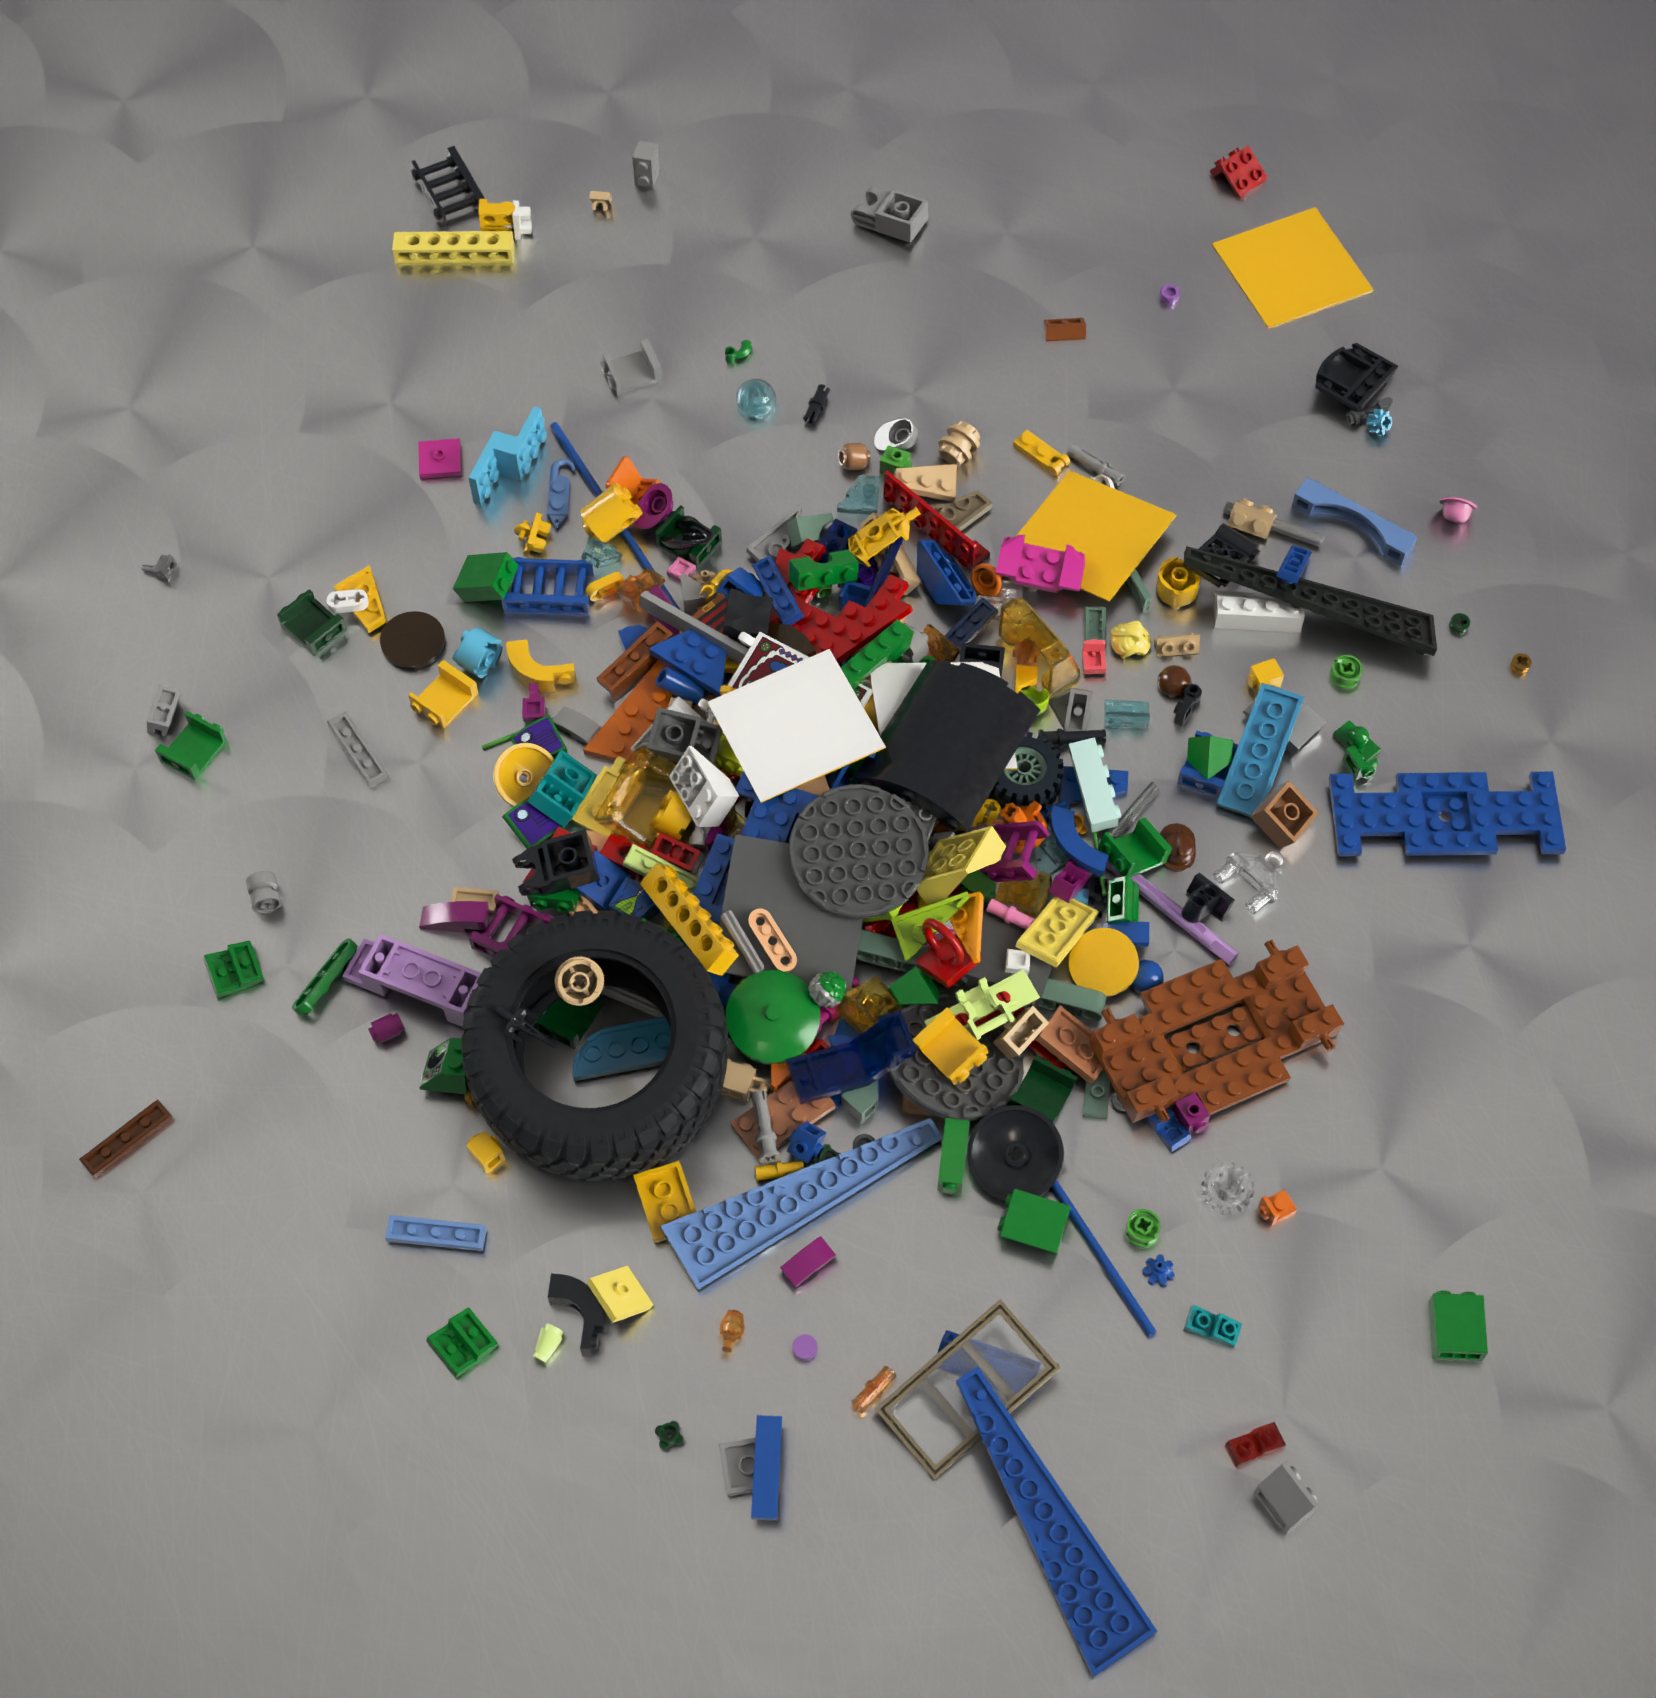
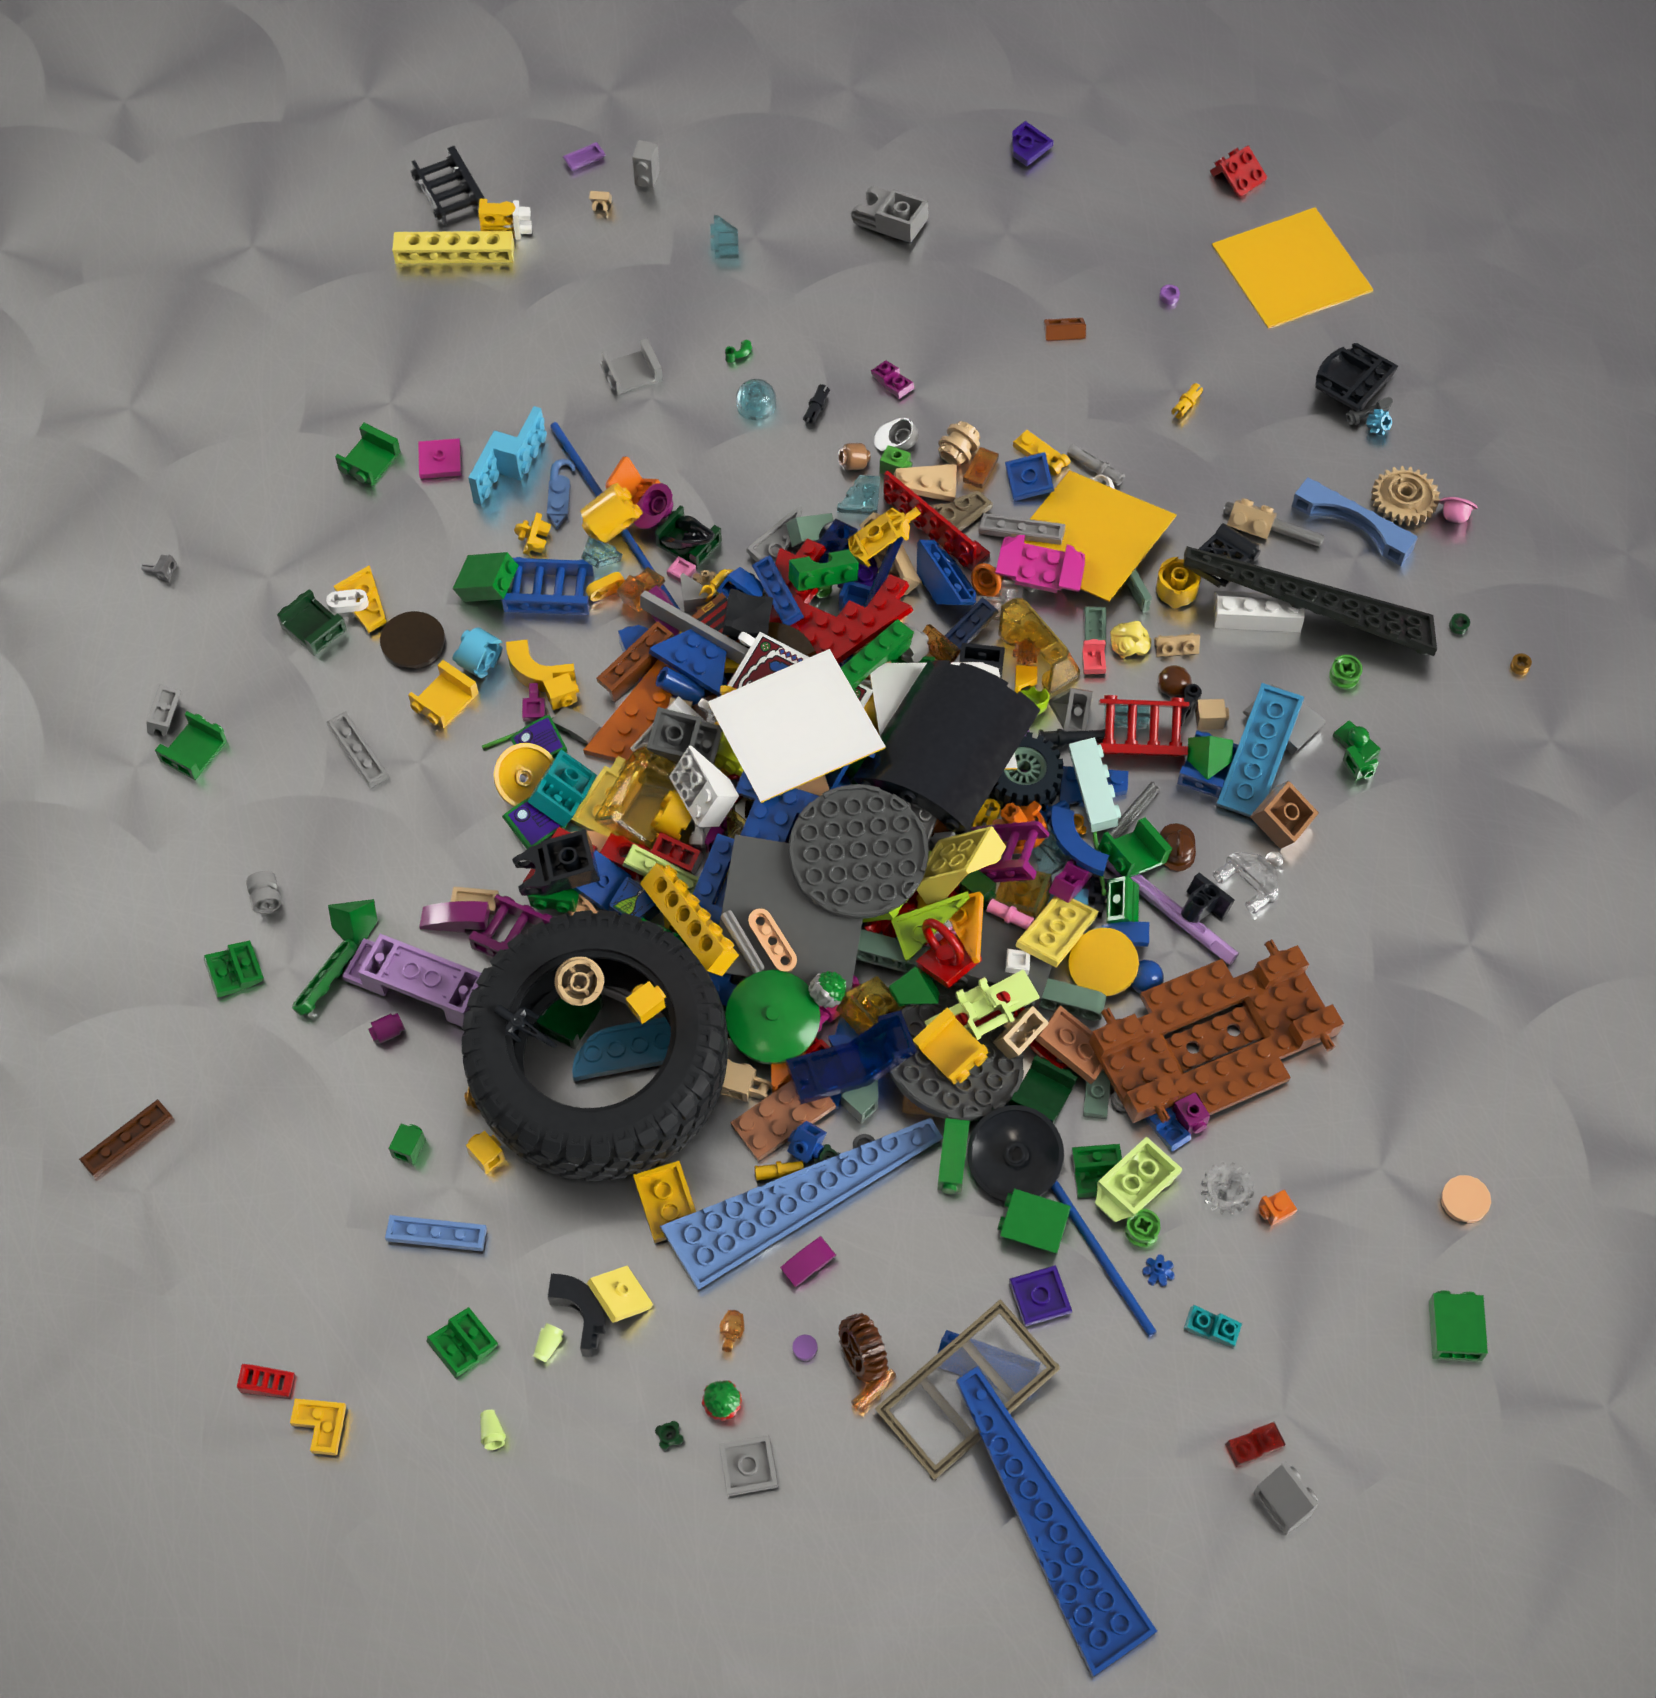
(256, 1371): none -> red slope
(325, 1419): none -> yellow plate
(353, 919): none -> green slope
(370, 455): none -> green panel
(407, 1143): none -> green brick
(445, 1069): green slope -> none
(491, 1431): none -> yellowish green cone
(561, 691): none -> yellow brick
(584, 156): none -> medium lavender tile
(646, 1001): none -> yellow brick
(721, 1400): none -> green piece
(725, 239): none -> clear light blue slope
(765, 1137): light grey pin -> none
(766, 1467): blue tile -> none
(863, 1347): none -> reddish brown gear
(890, 377): none -> magenta slope
(980, 467): none -> clear orange plate
(1029, 143): none -> dark purple plate
(1029, 476): none -> blue tile
(1032, 529): none -> light grey tile
(1040, 1295): none -> dark purple plate
(1091, 1164): none -> green slope
(1135, 1181): none -> yellowish green slope
(1153, 746): none -> red fence
(1187, 401): none -> yellow pin
(1211, 714): none -> tan brick
(1265, 672): yellow brick -> none
(1294, 564): blue plate -> none
(1405, 496): none -> tan gear
(1463, 796): blue piece -> none
(1466, 1199): none -> light nougat tile

